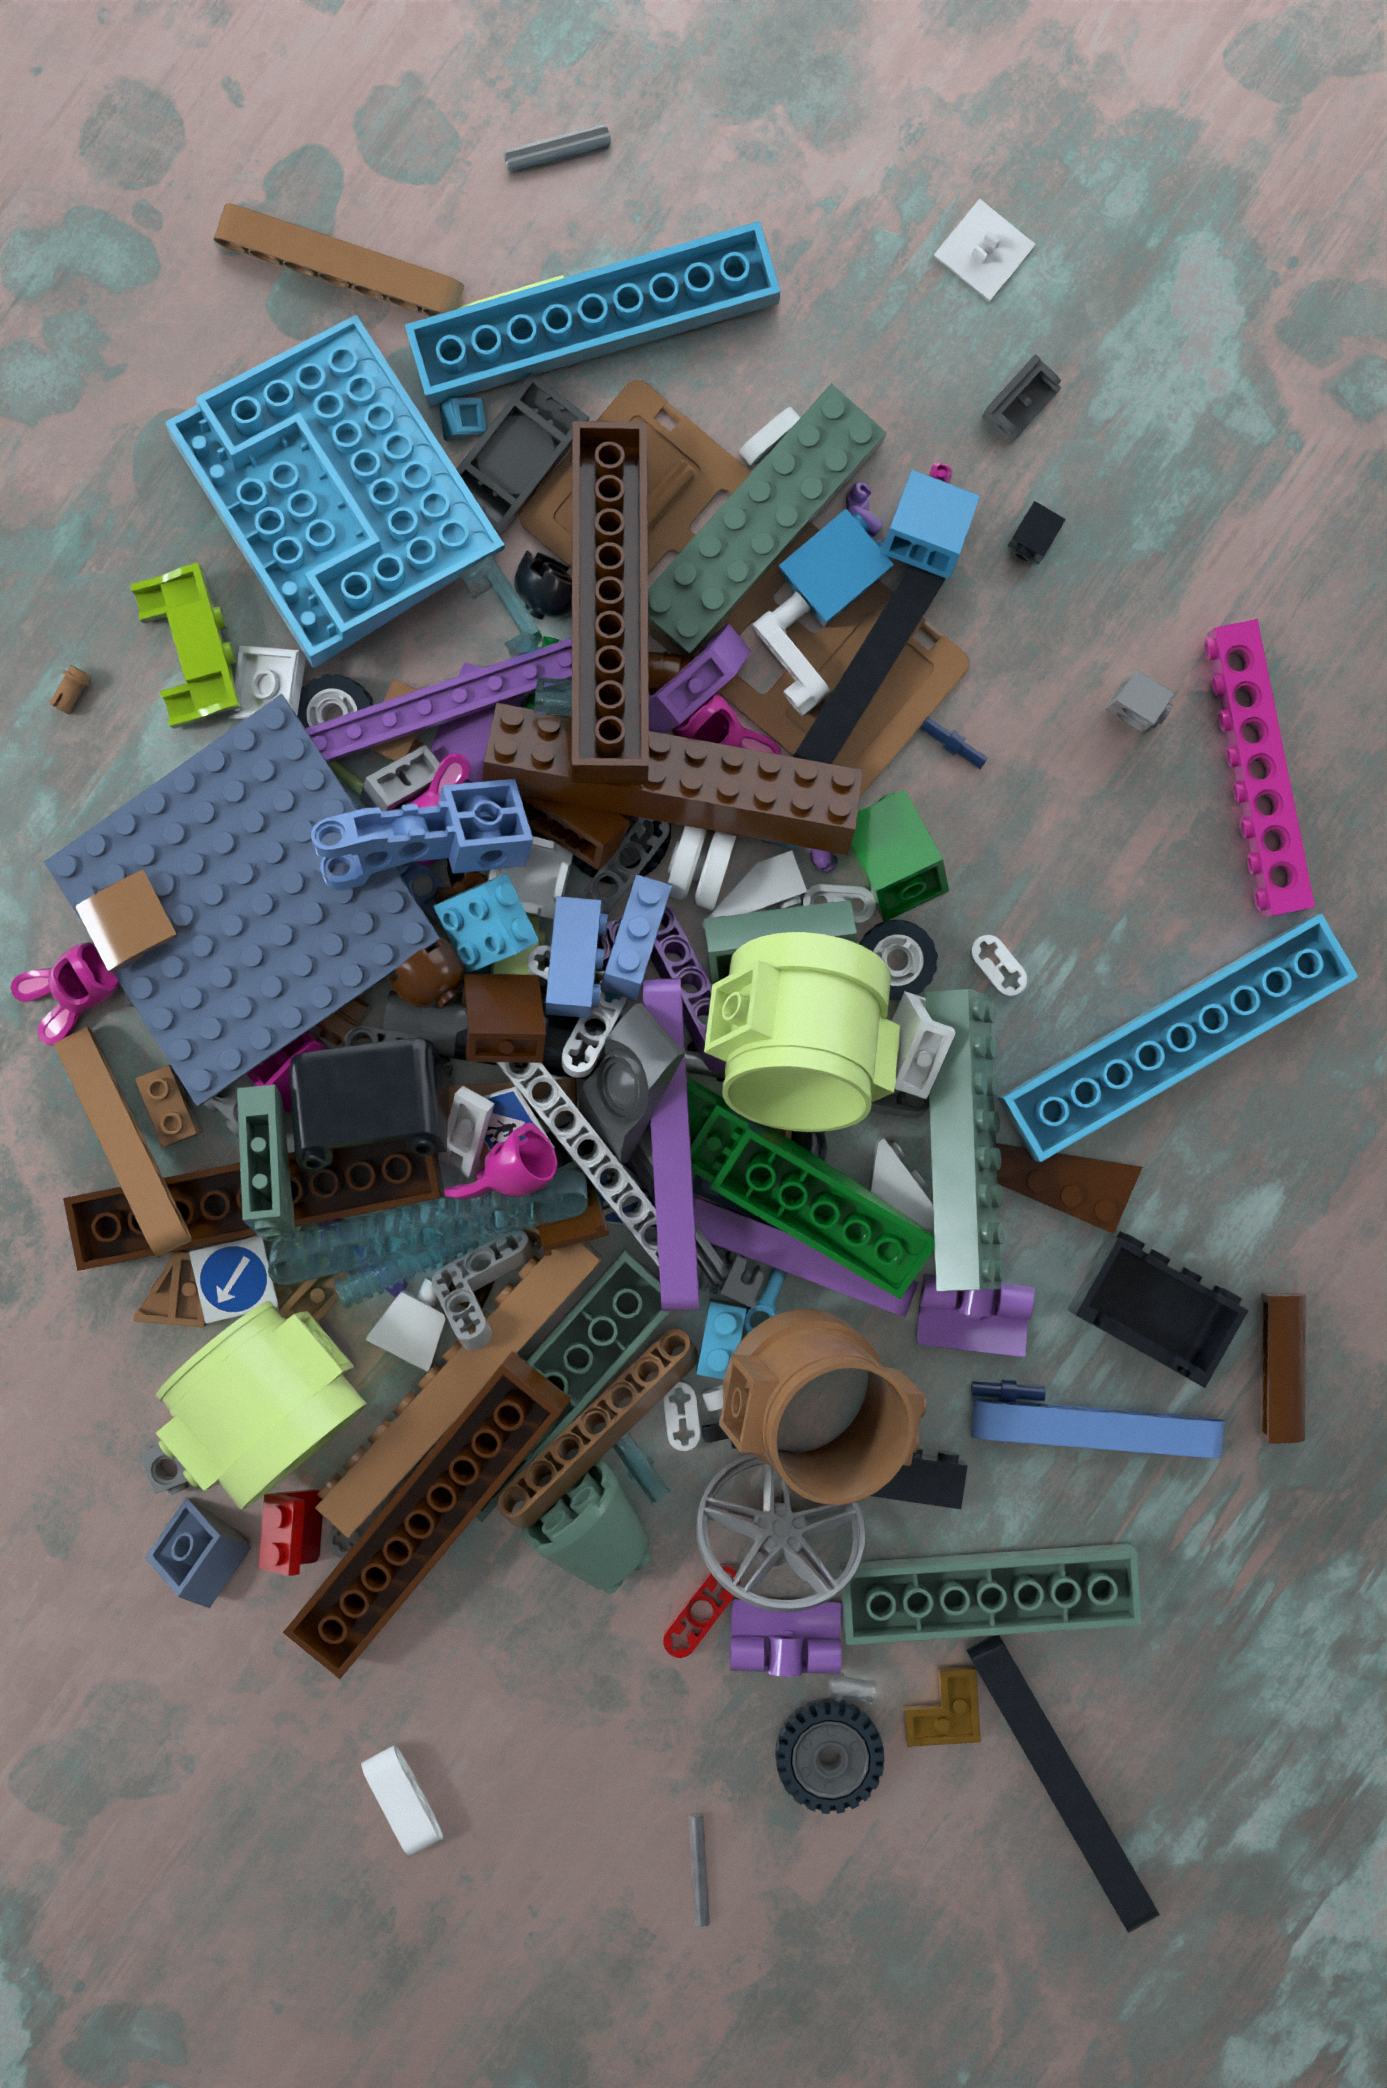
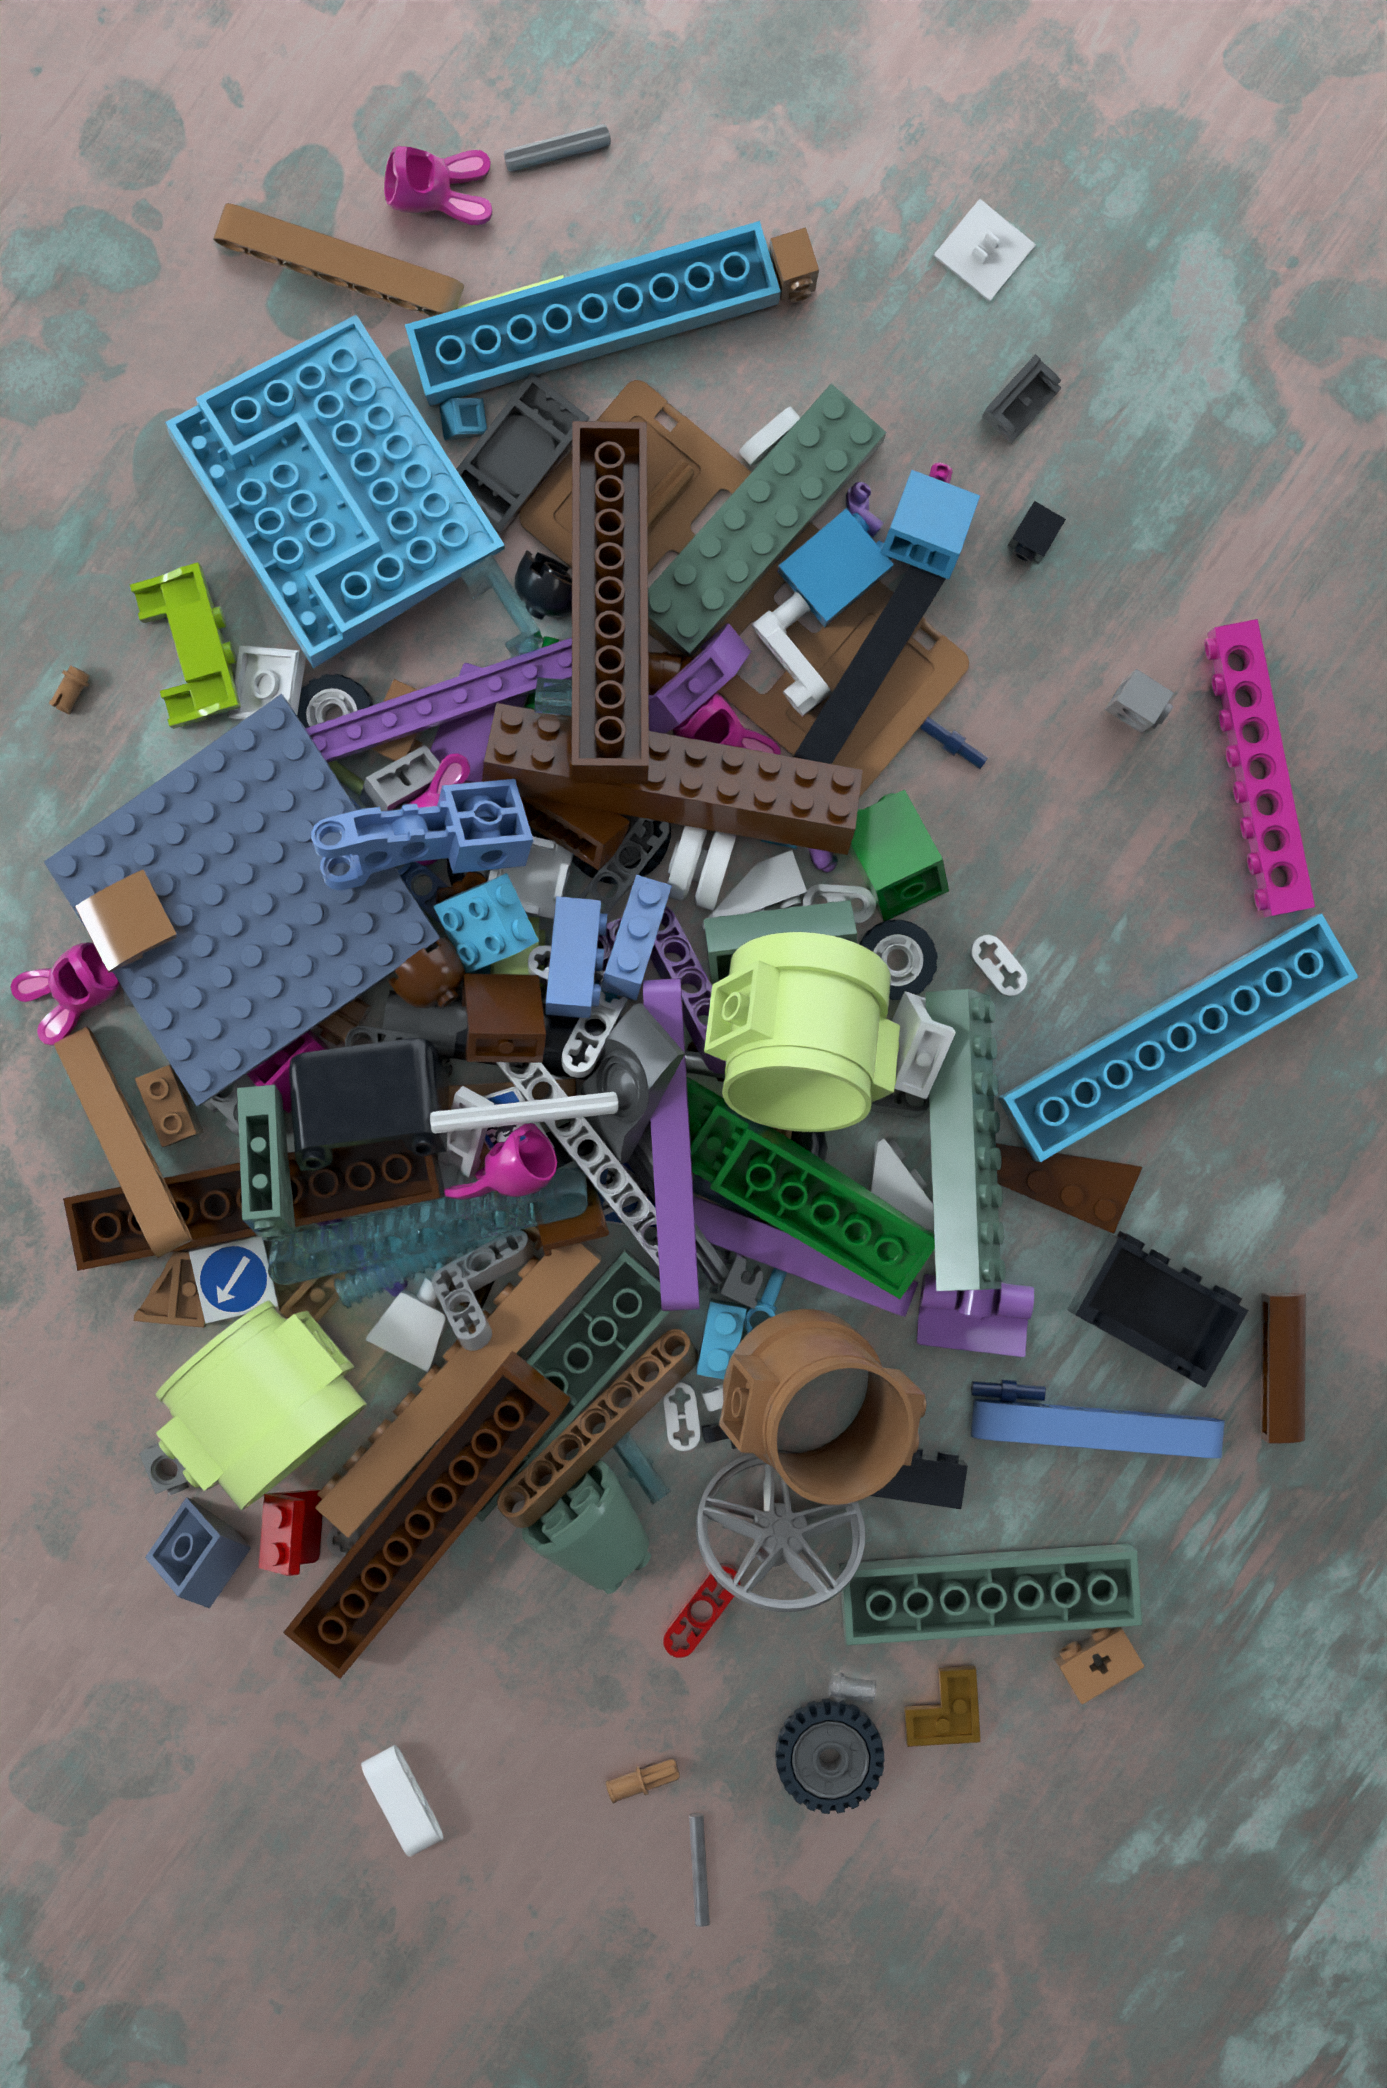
(421, 183): none -> dark pink piece
(524, 1112): none -> white axle
(642, 1780): none -> medium nougat axle
(786, 1641): medium lavender panel -> none
(794, 265): none -> medium nougat brick
(1063, 1782): black beam -> none
(1091, 1680): none -> medium nougat brick

